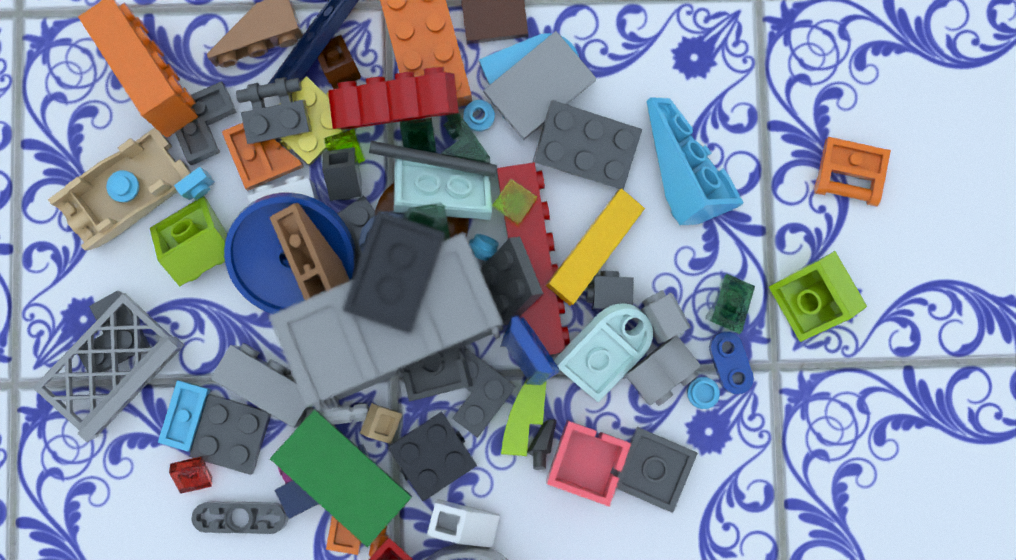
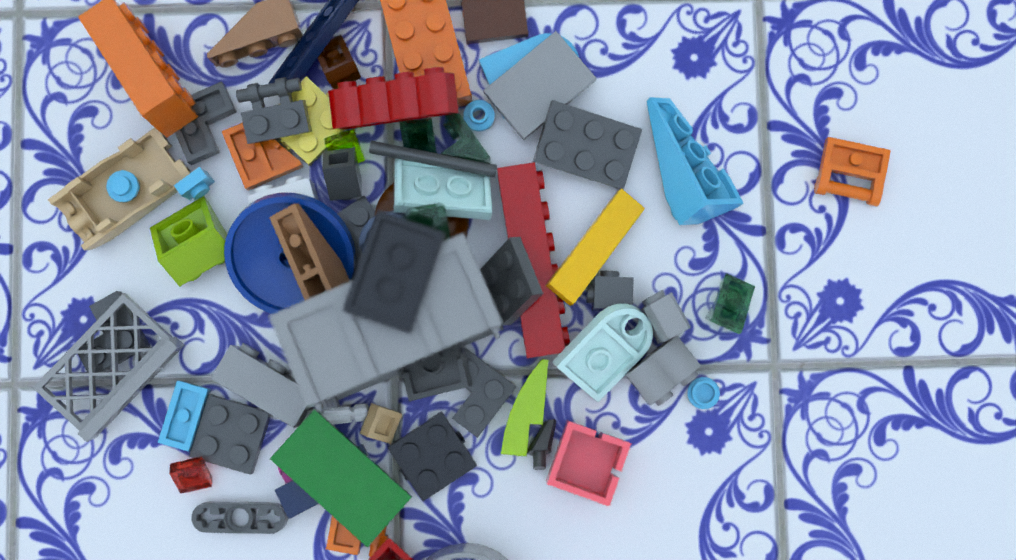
(462, 524): white slope -> none
(483, 246): medium azure plate -> none
(514, 201): clear neon green plate -> none
(528, 351): blue slope -> none
(655, 469): dark grey plate -> none
(731, 363): blue plate -> none
(818, 297): lime slope -> none

